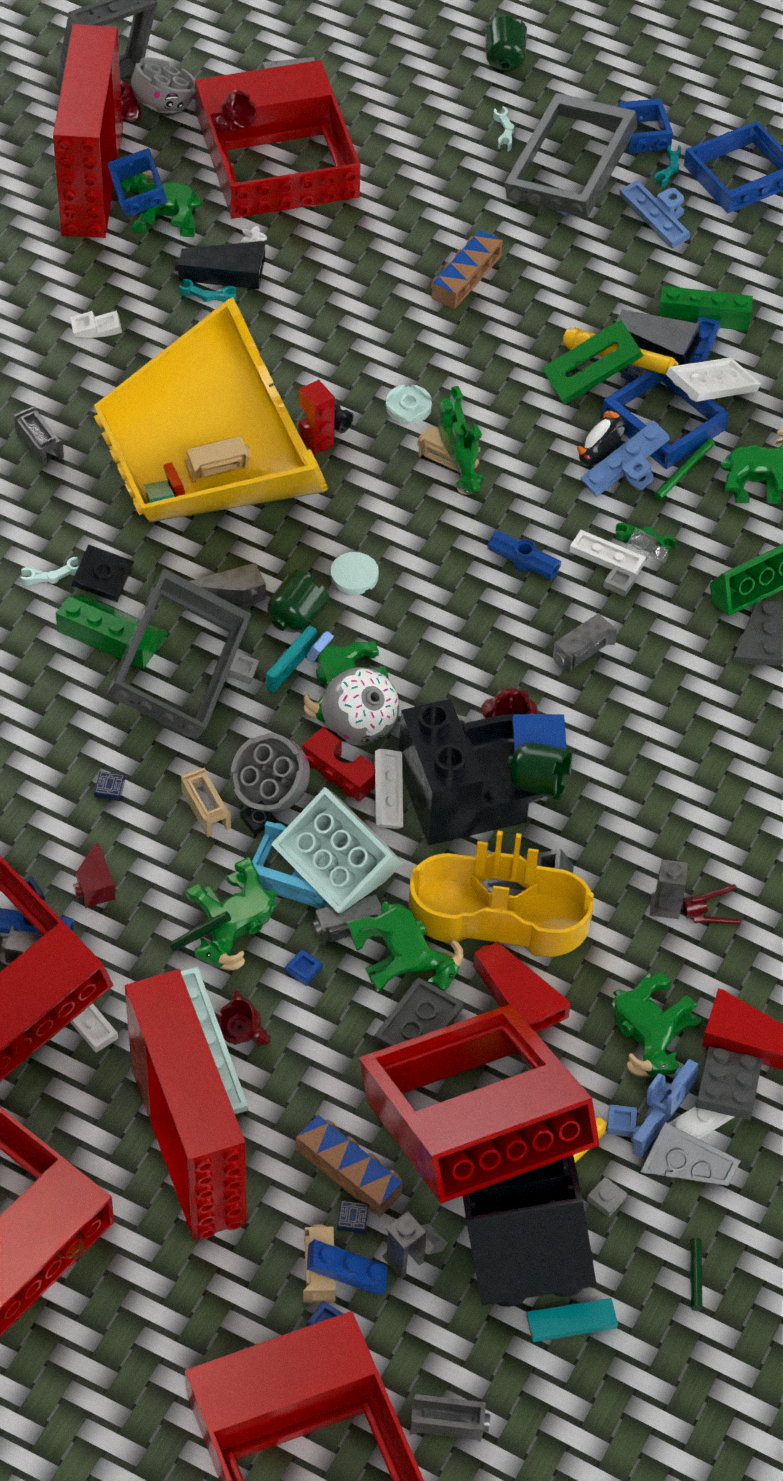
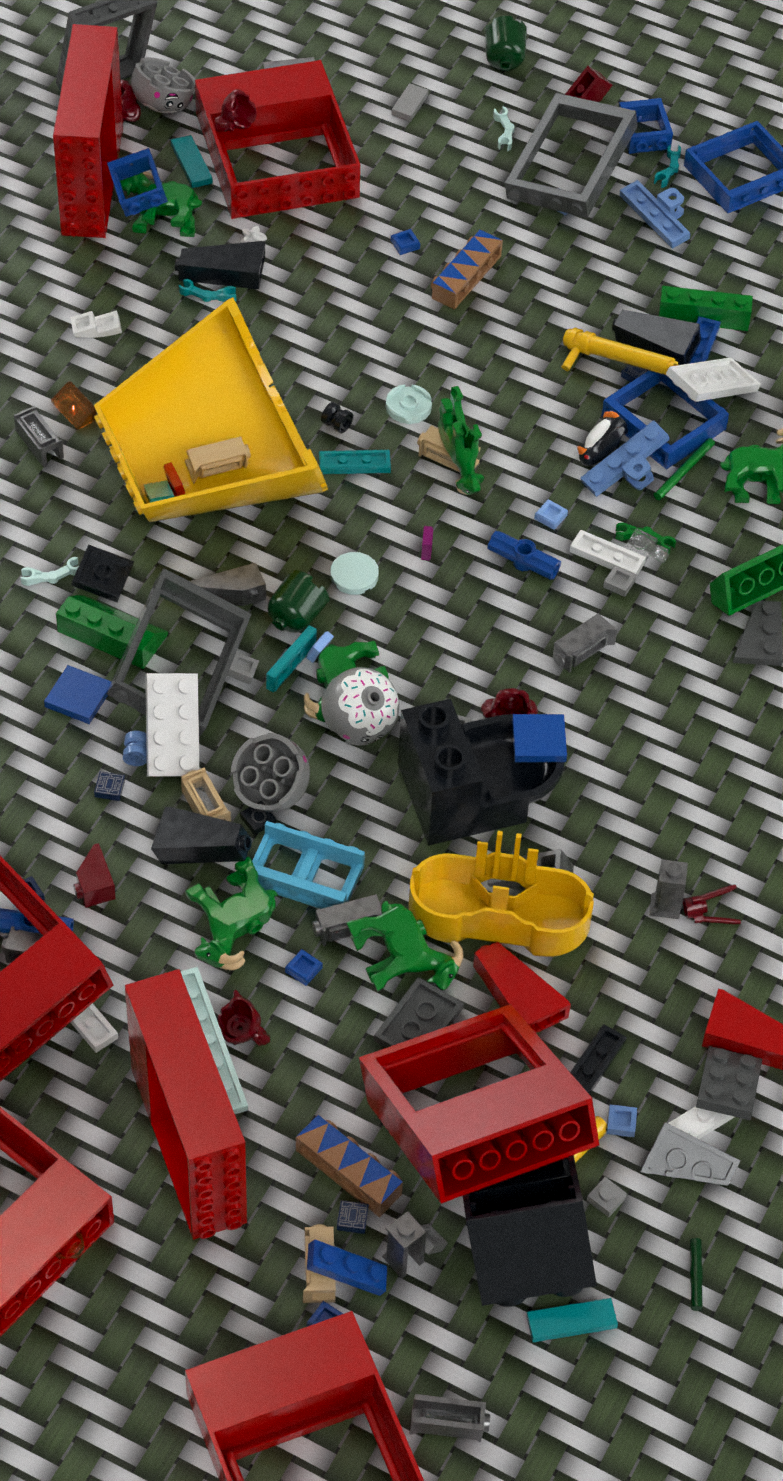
(74, 406): none -> clear orange slope
(78, 694): none -> blue tile
(136, 750): none -> medium blue wheel
(172, 724): none -> white plate
(191, 161): none -> teal tile
(198, 839): none -> black slope
(200, 931): dark green piece -> none
(318, 426): red arch -> none
(336, 851): light aqua slope -> none
(353, 778): red arch -> none
(355, 461): none -> teal tile
(389, 788): white plate -> none
(405, 242): none -> blue tile
(410, 102): none -> light grey tile
(427, 543): none -> magenta tile
(540, 769): dark green cylinder -> none
(551, 514): none -> light blue tile
(572, 387): green piece -> none
(590, 86): none -> dark red slope
(598, 1057): none -> black tile
(652, 1026): green animal -> none
(664, 1102): medium blue plate -> none

